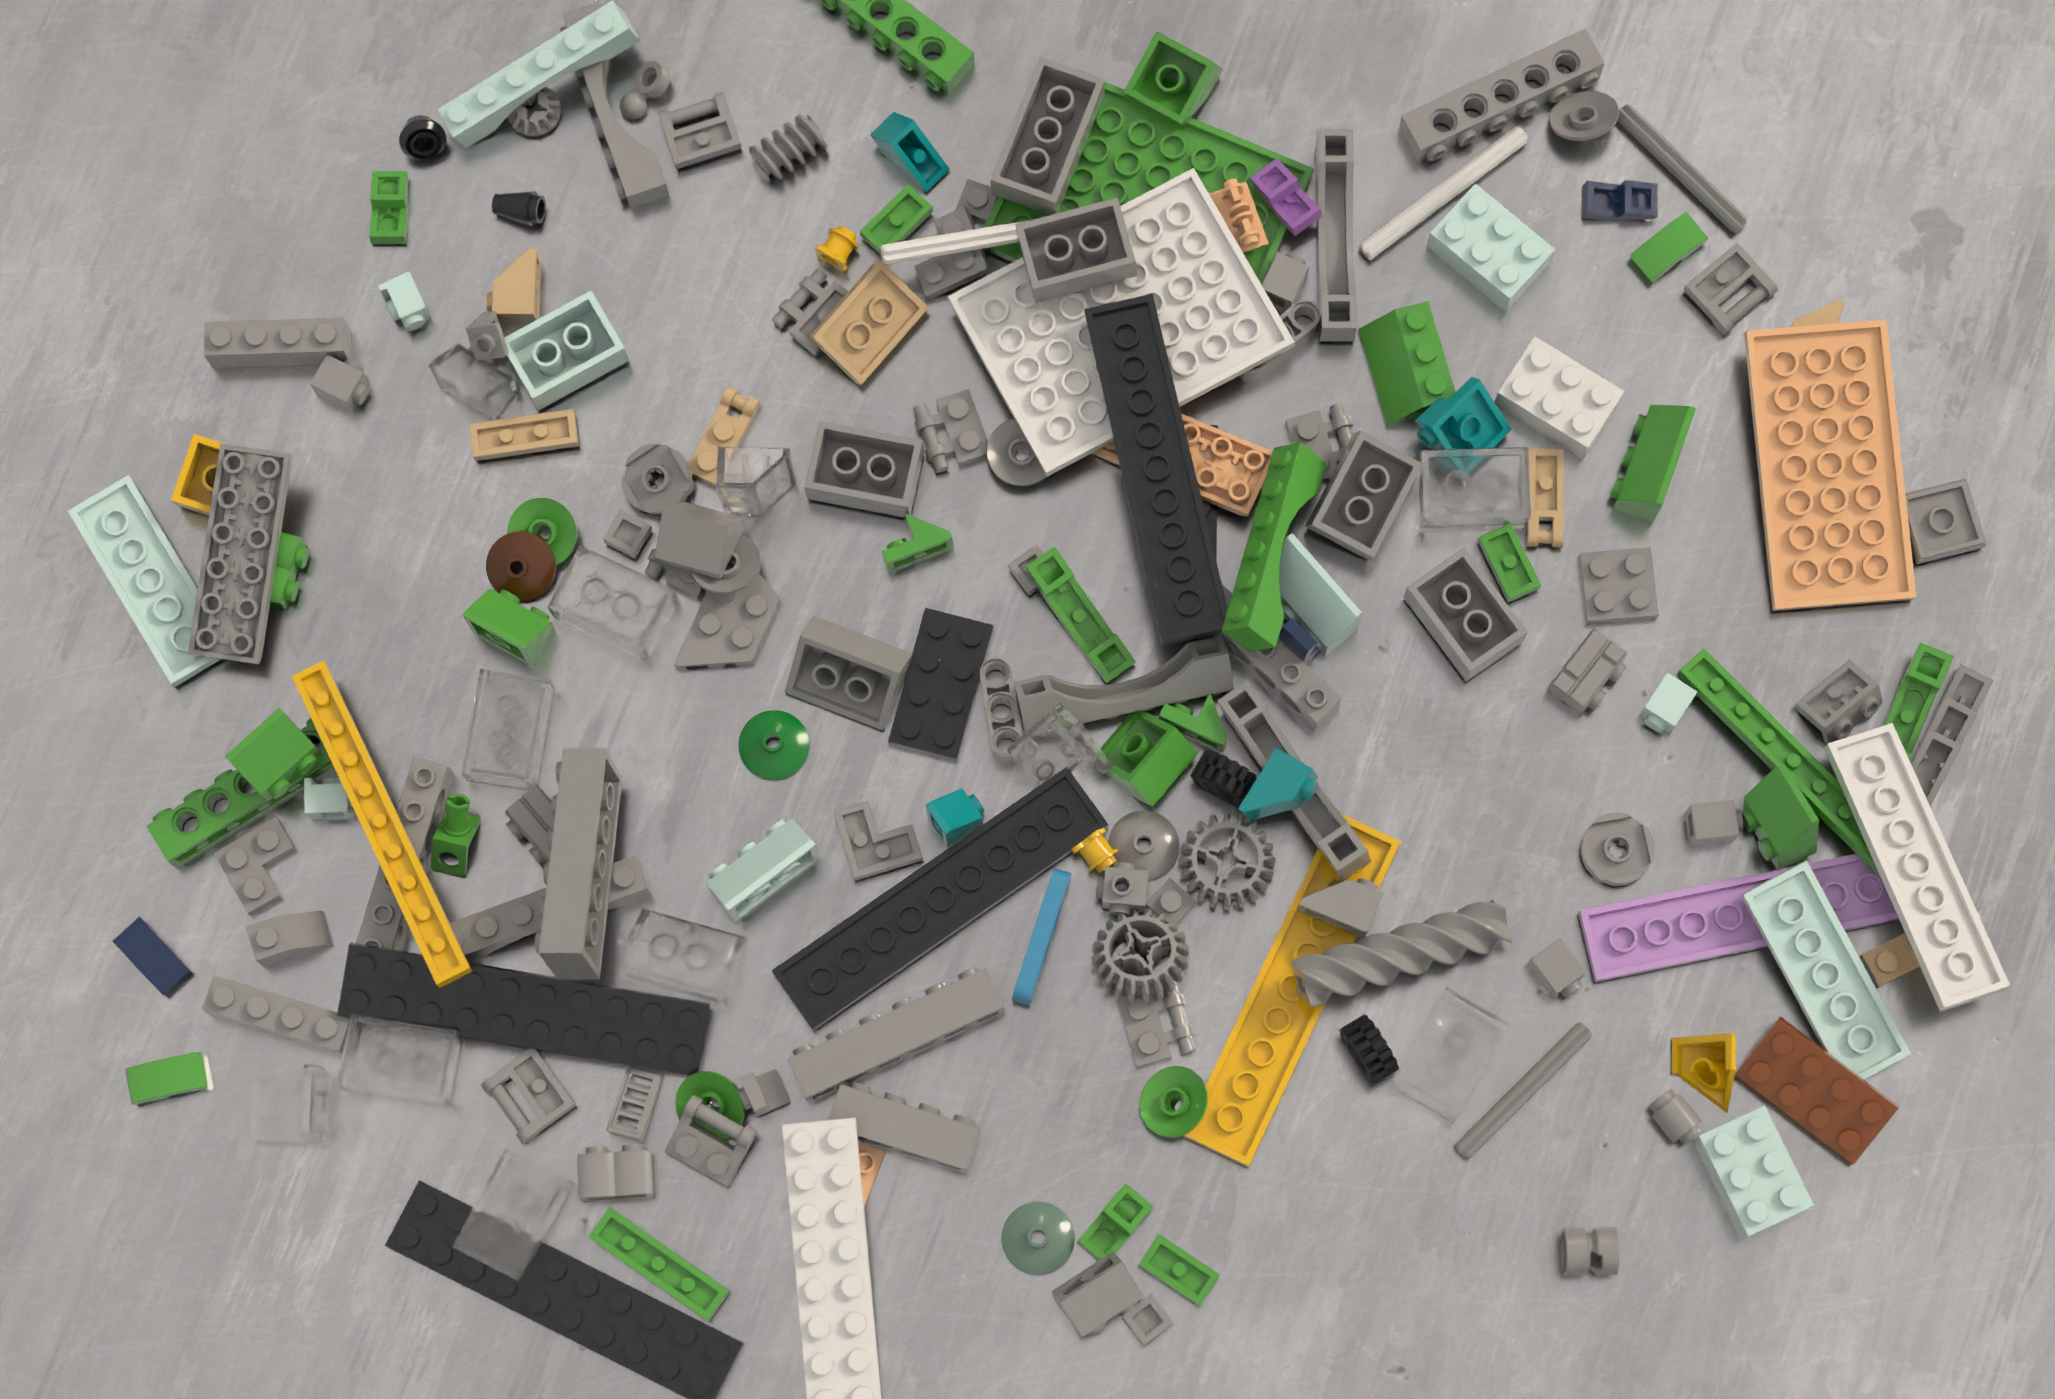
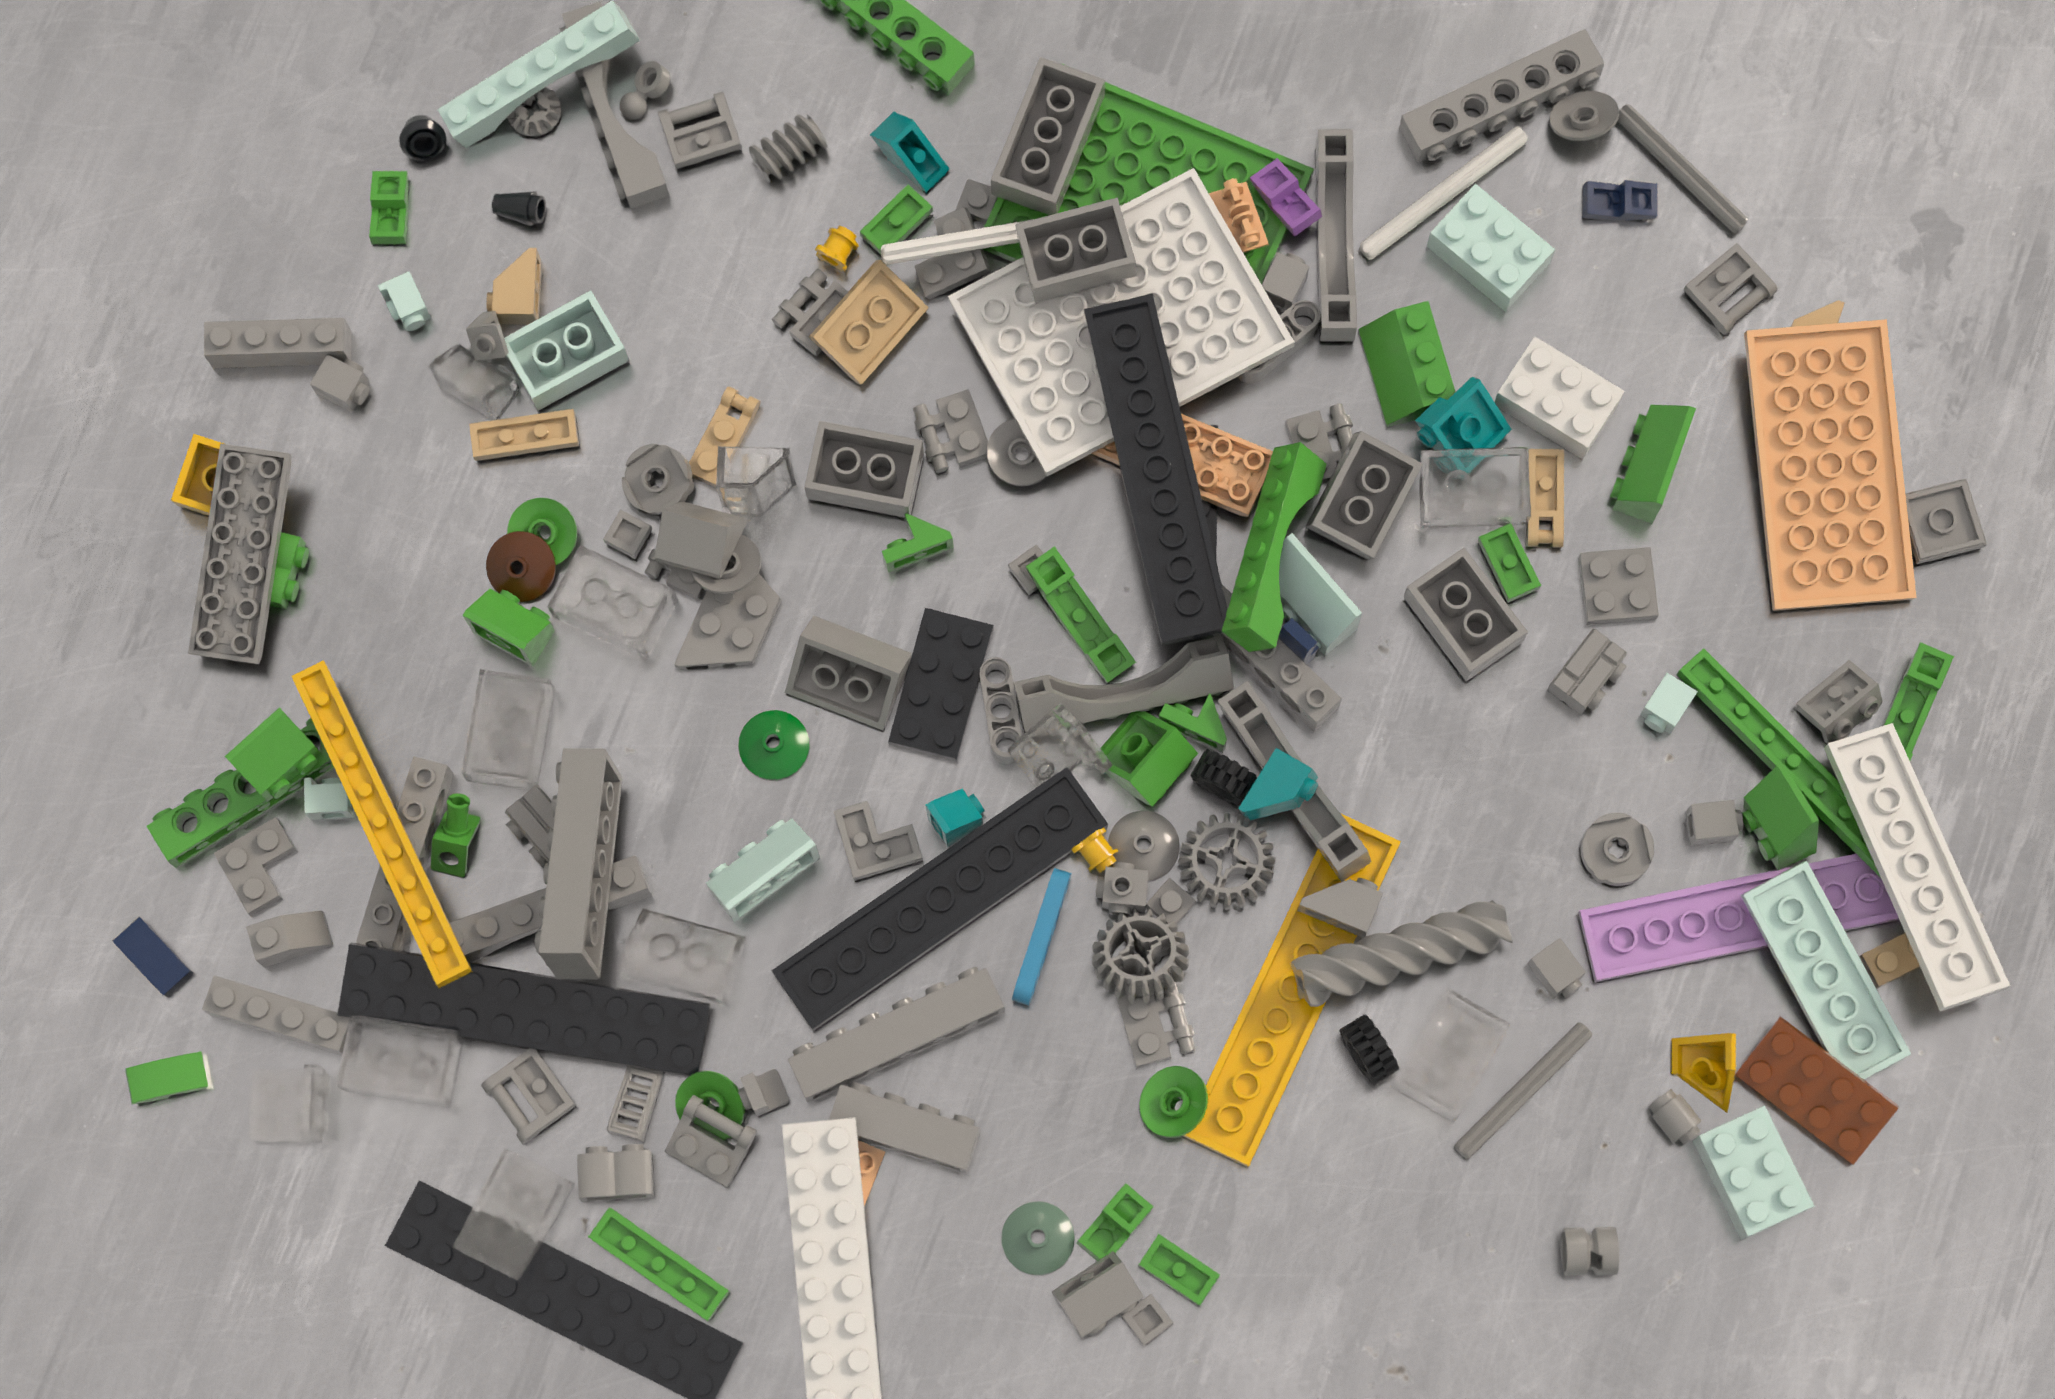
(143, 574): light aqua plate -> none
(1172, 79): bright green slope -> none
(1669, 246): bright green slope -> none
(1949, 728): light grey slope -> none

